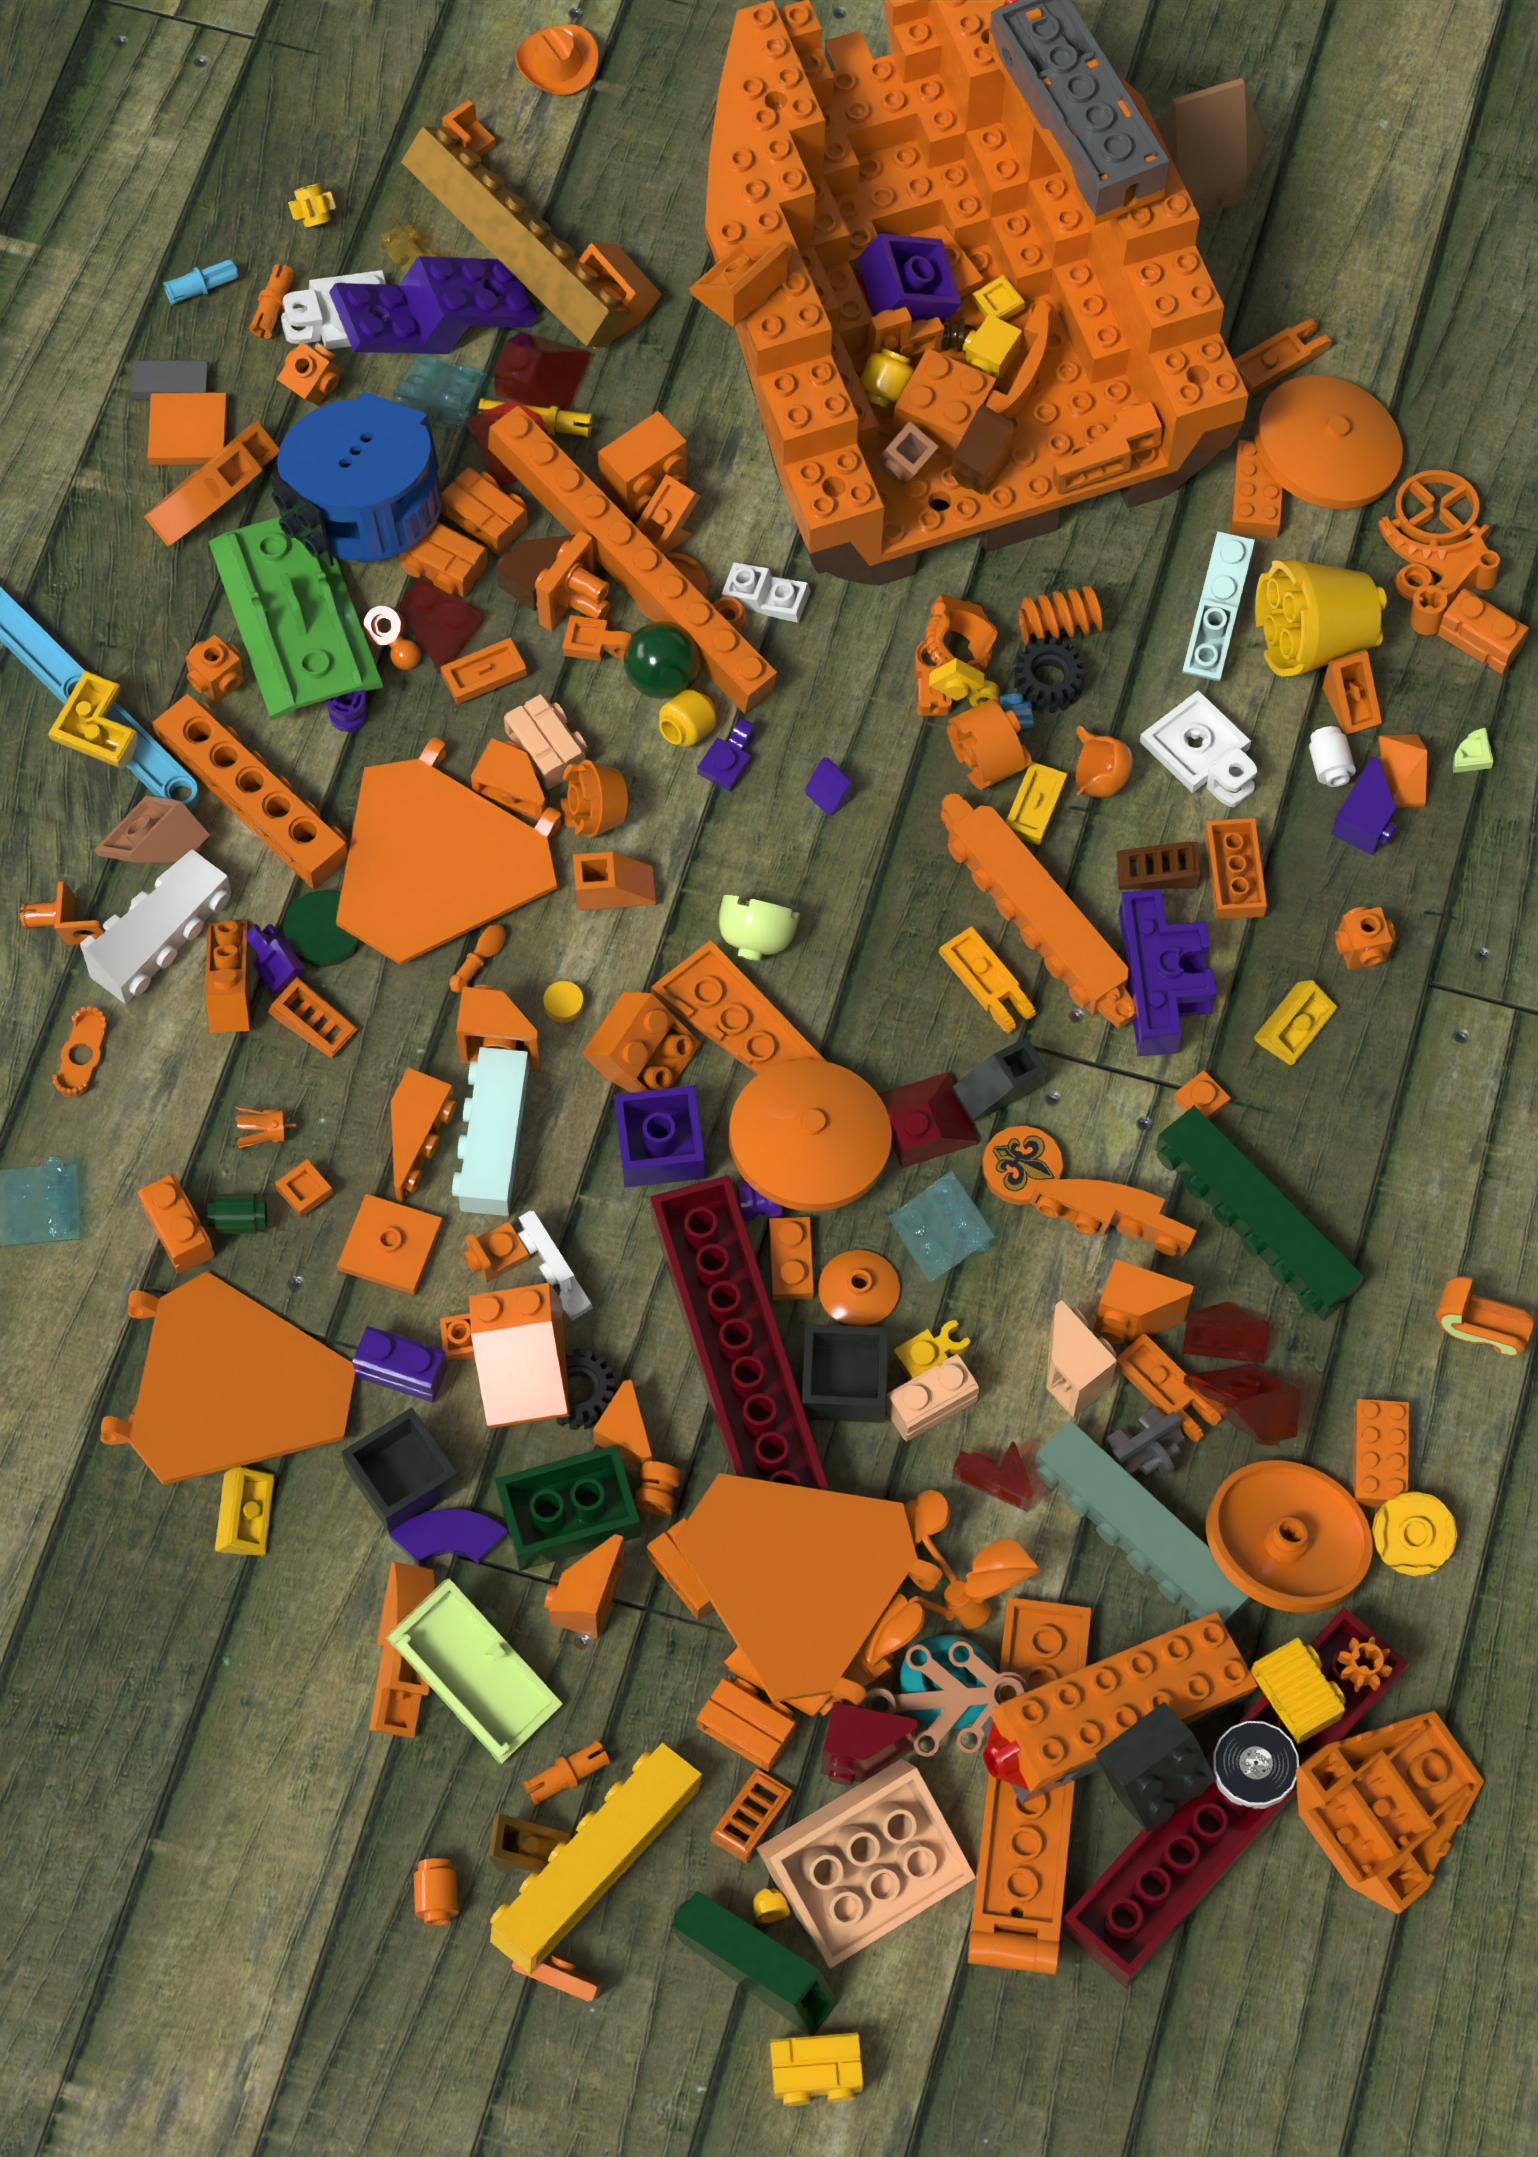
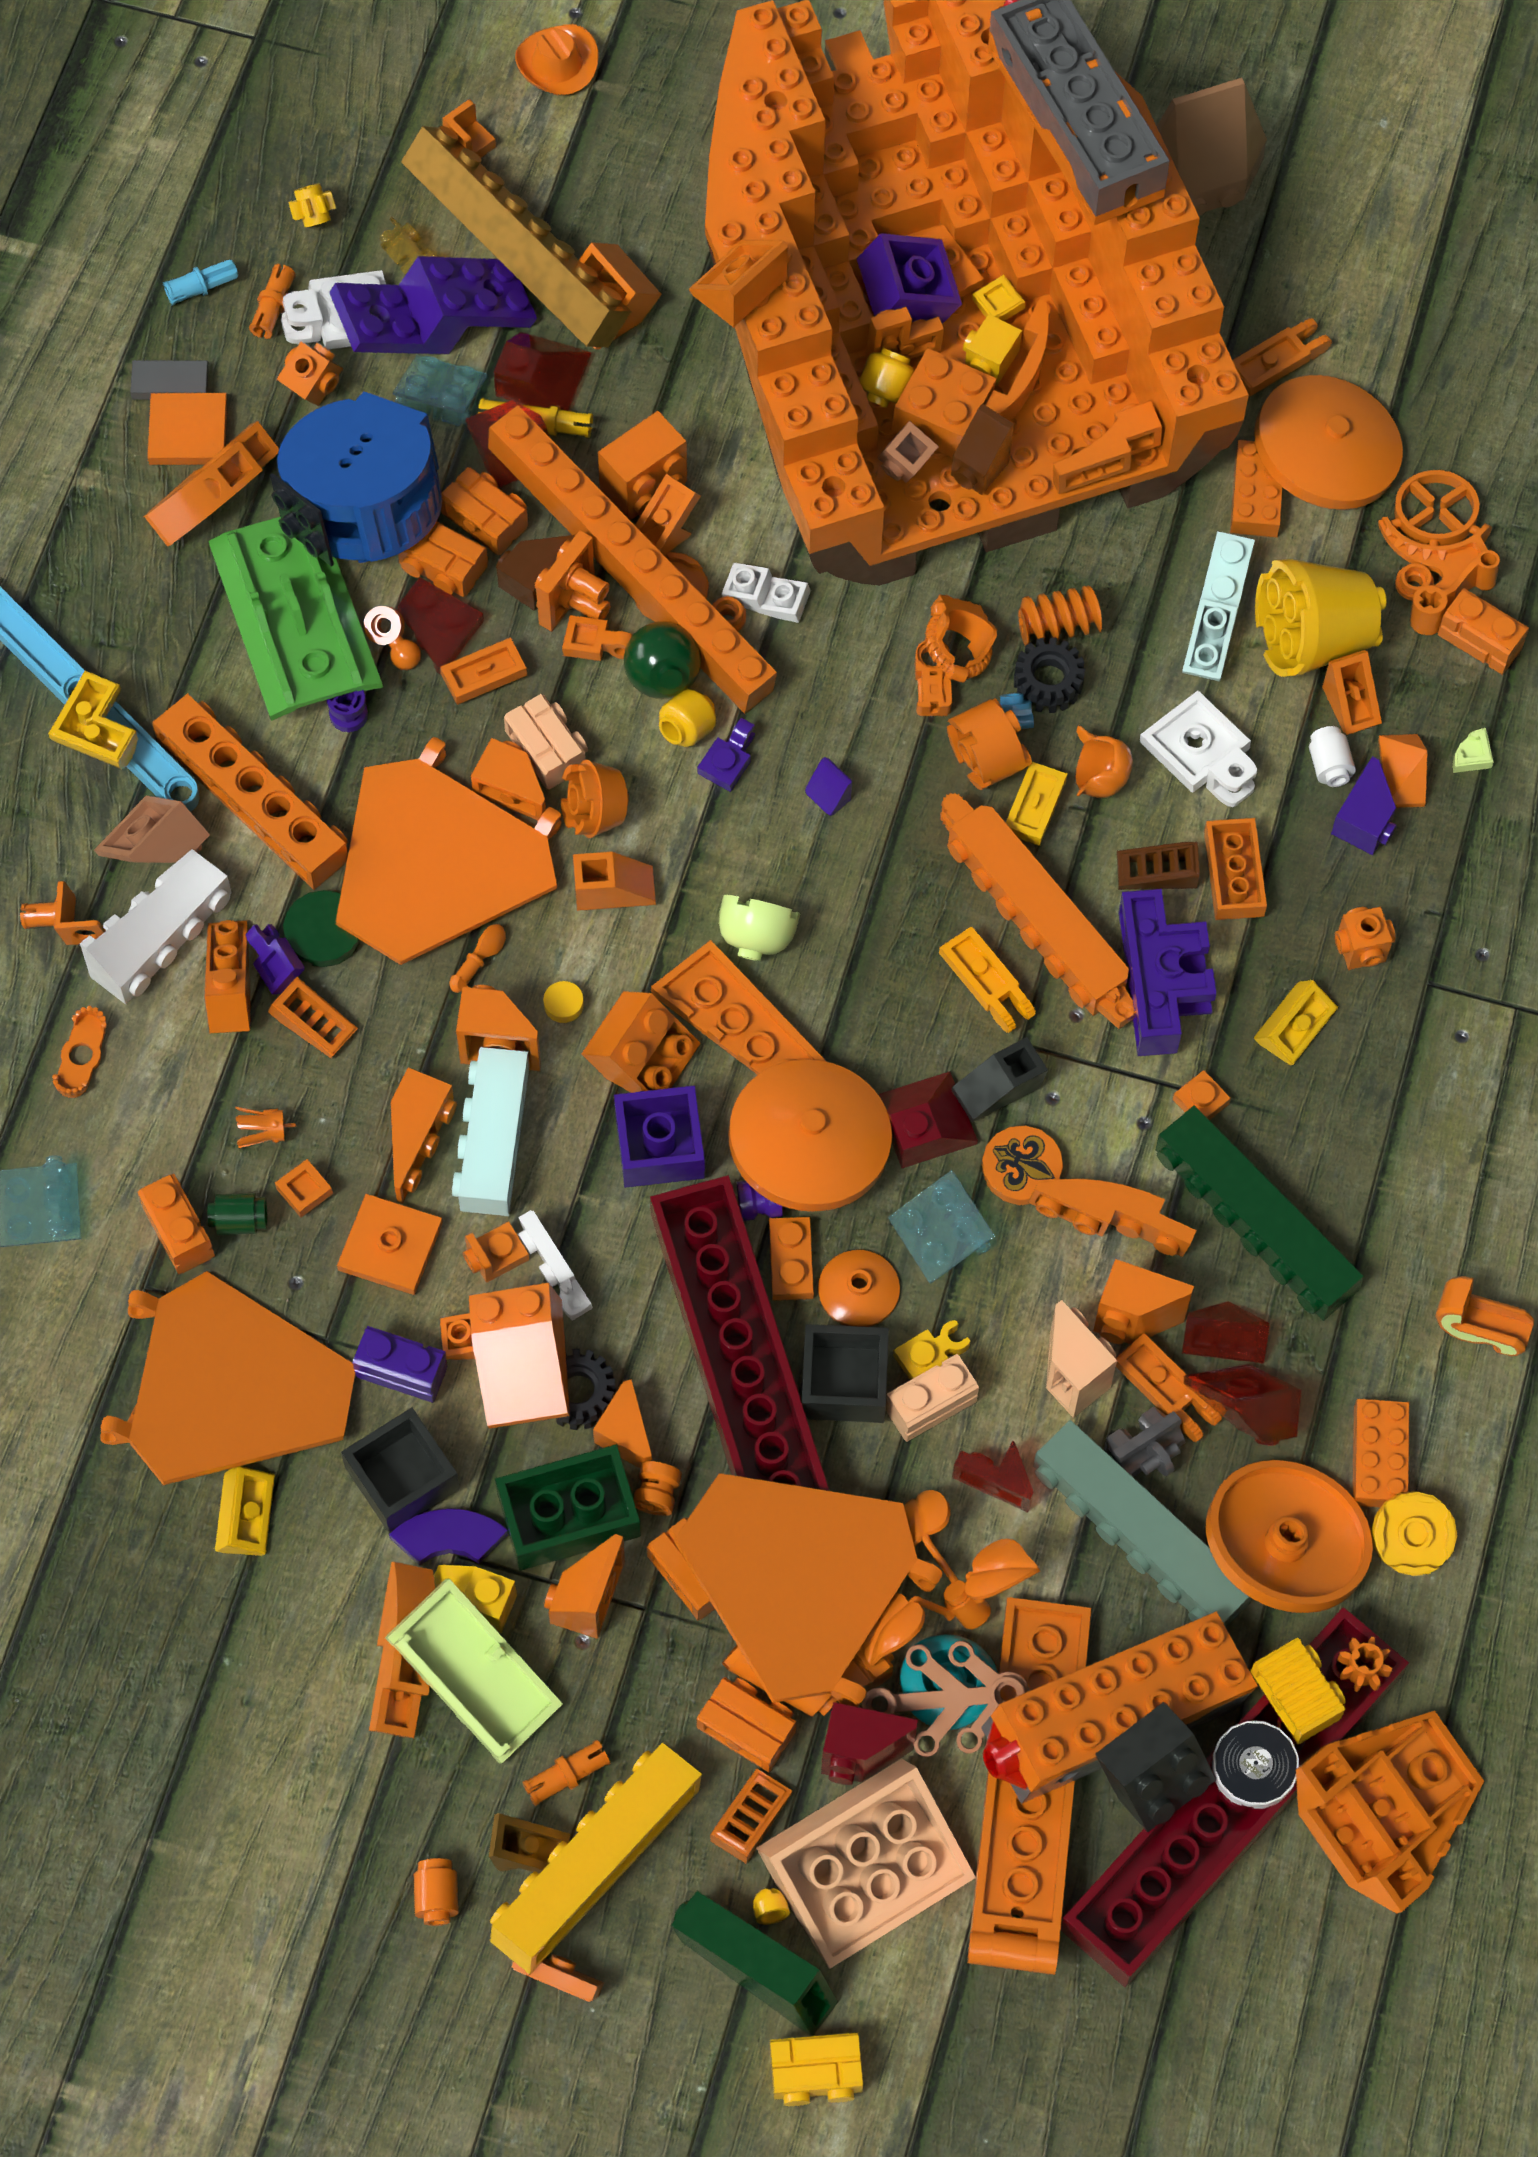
(215, 668): orange brick -> none
(487, 1591): none -> yellow slope
(953, 334): dark brown bush -> none
(961, 680): yellow plate -> none

